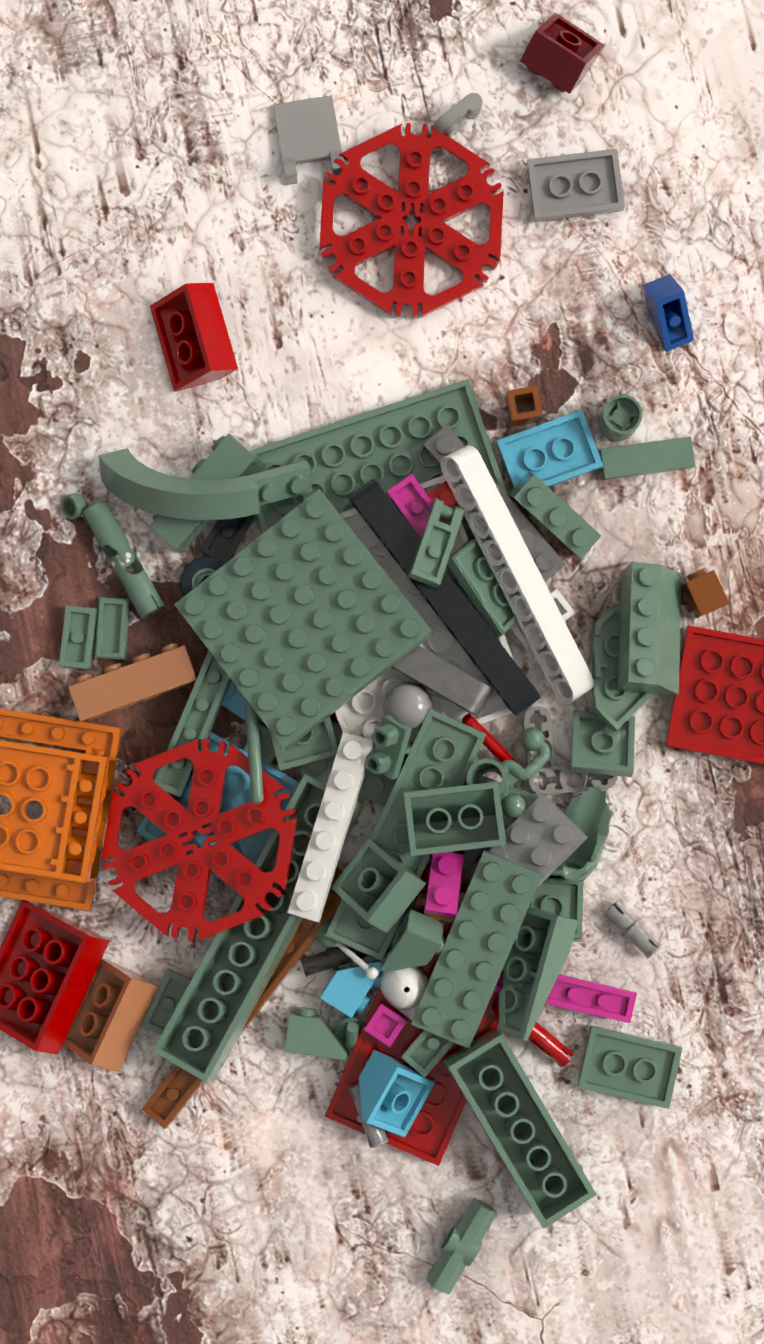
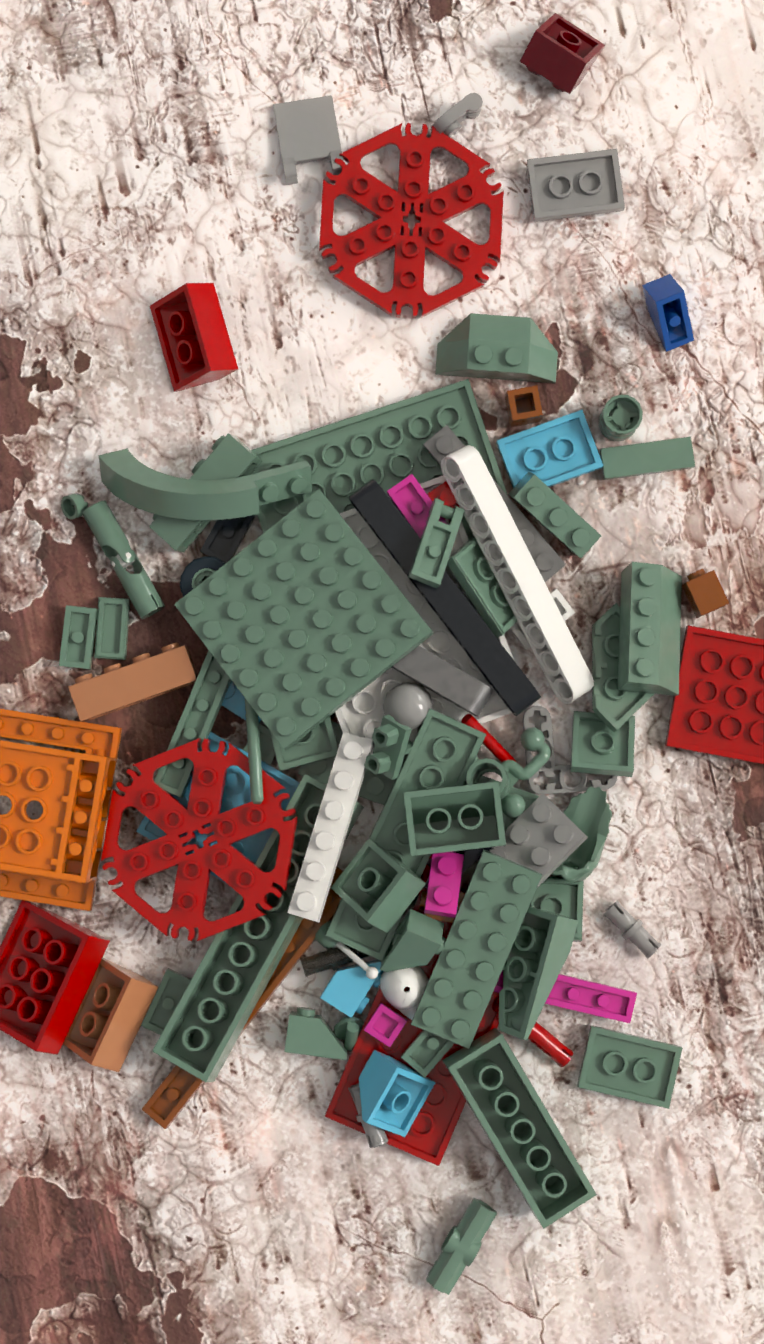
(497, 350): none -> sand green wedge

